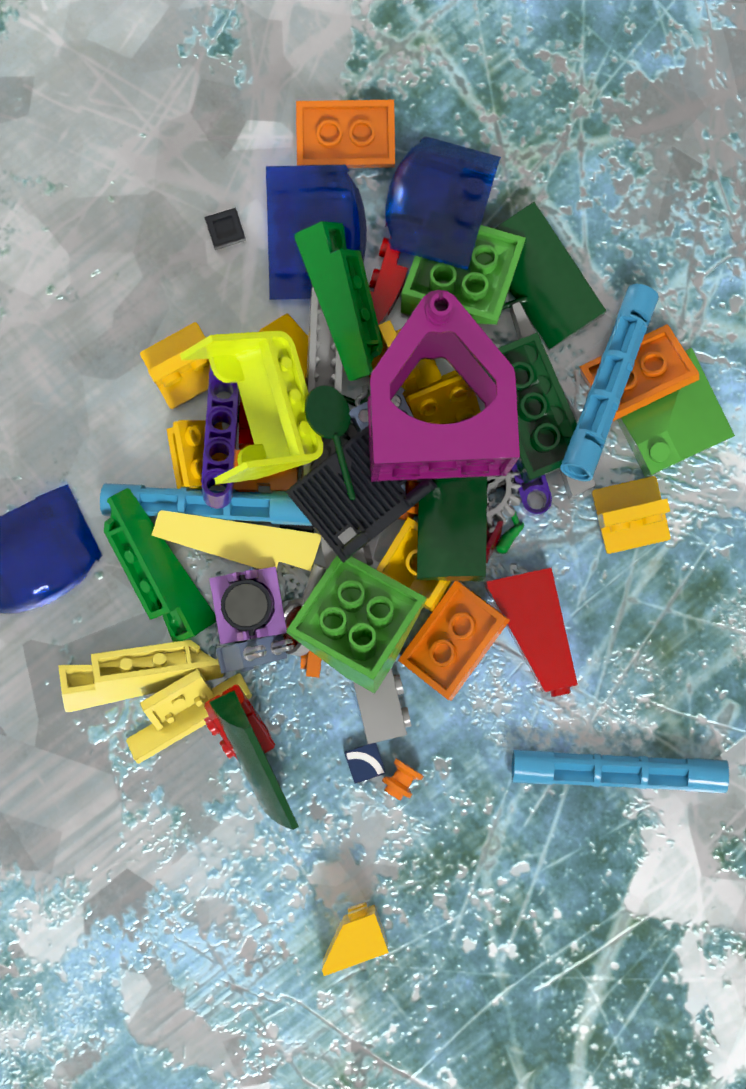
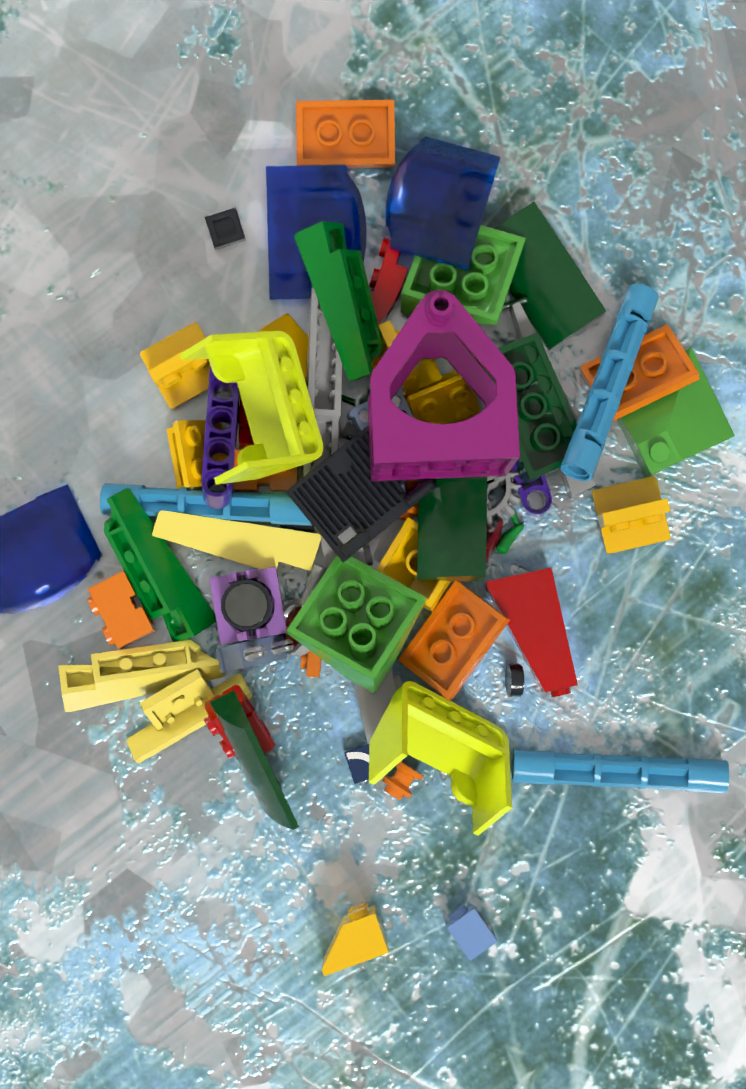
(119, 611): none -> orange brick
(330, 418): dark green piece -> none
(450, 741): none -> neon yellow windscreen
(470, 931): none -> medium blue brick
(514, 680): none -> black tile

